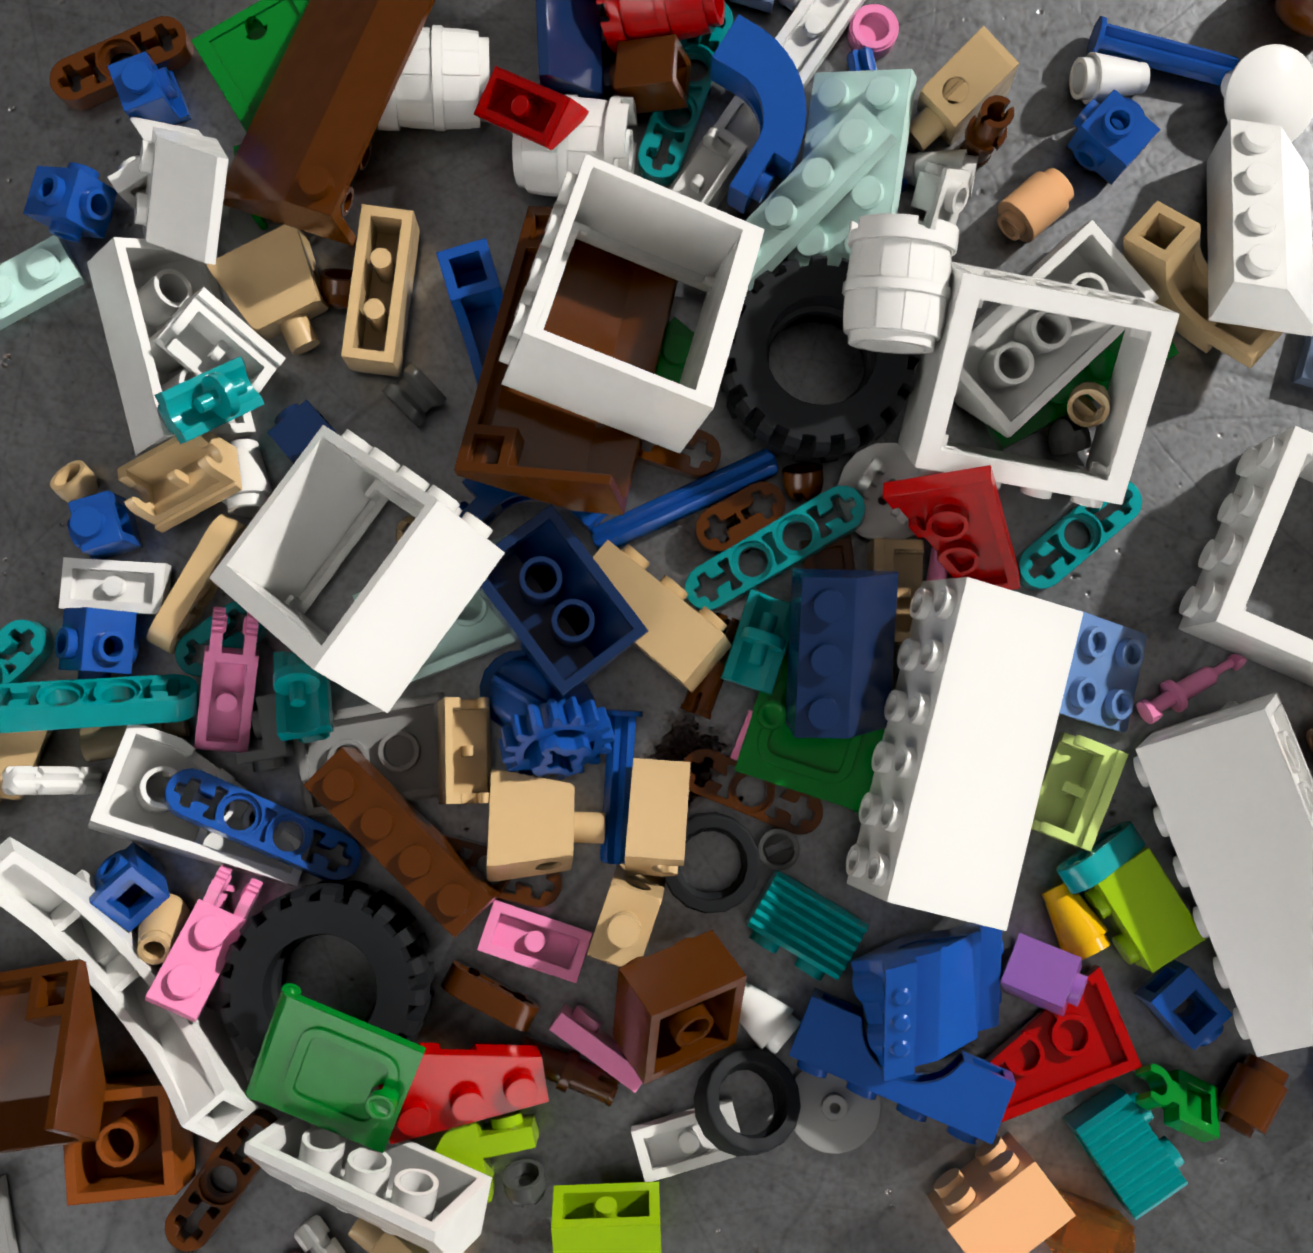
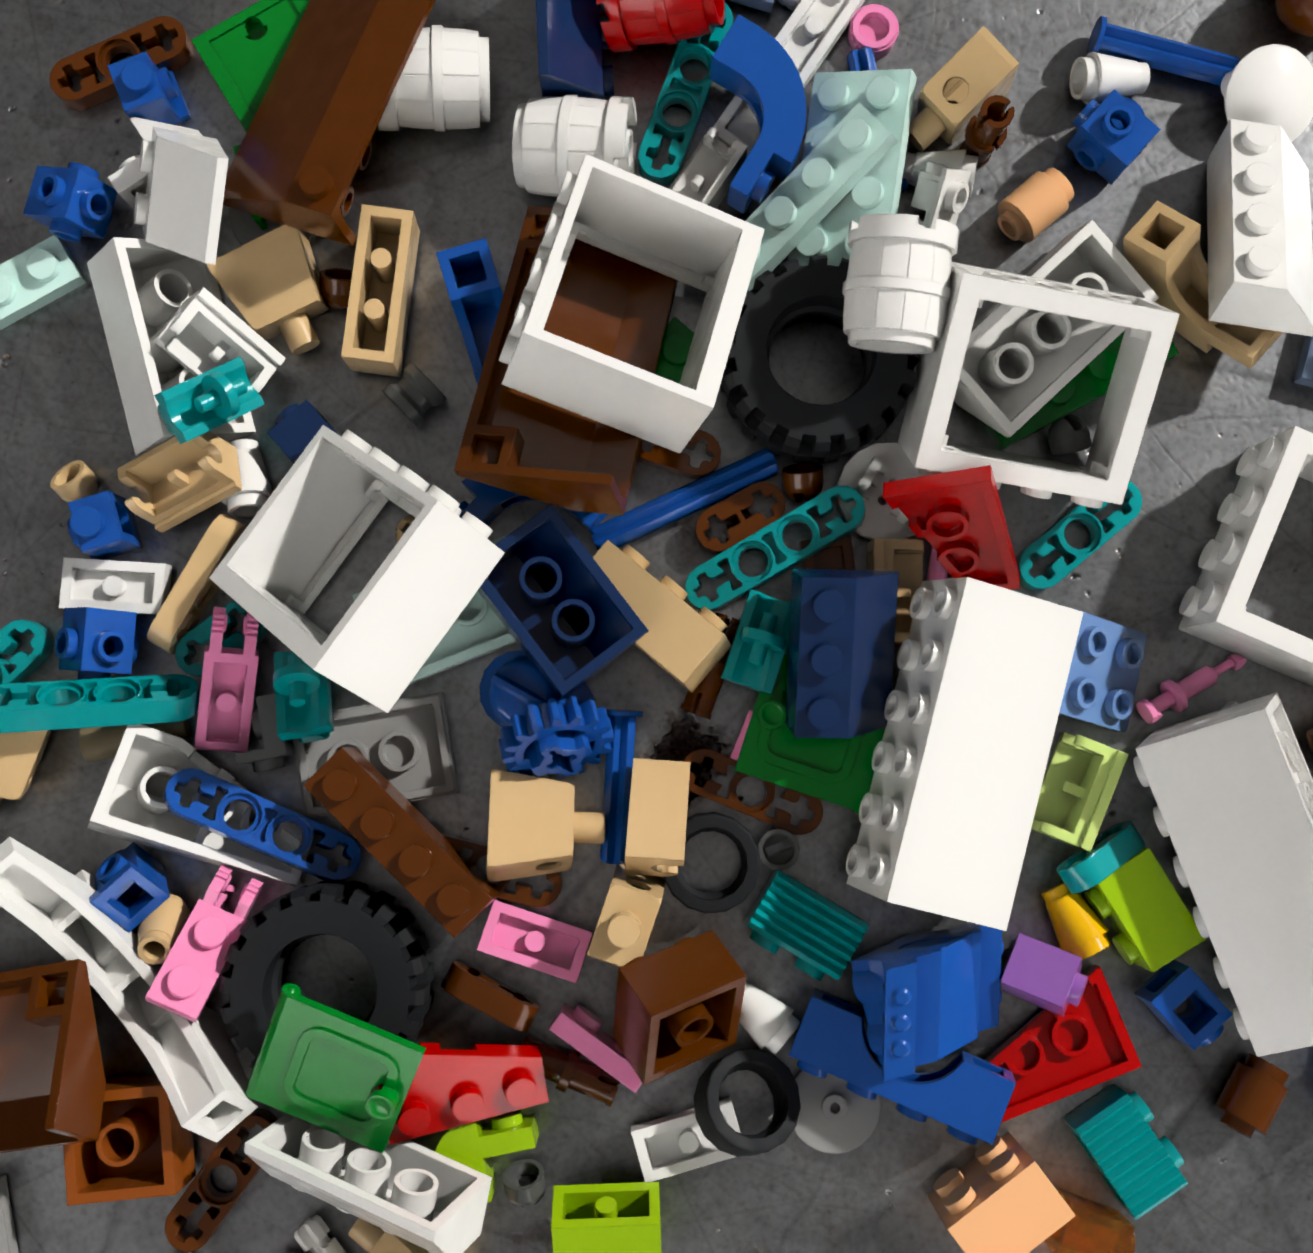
(51, 780): white axle -> none
(464, 750): tan hinge -> none
(529, 109): red slope -> none
(652, 73): reddish brown brick -> none
(1082, 410): tan hinge -> none
(1187, 1101): green plate -> none

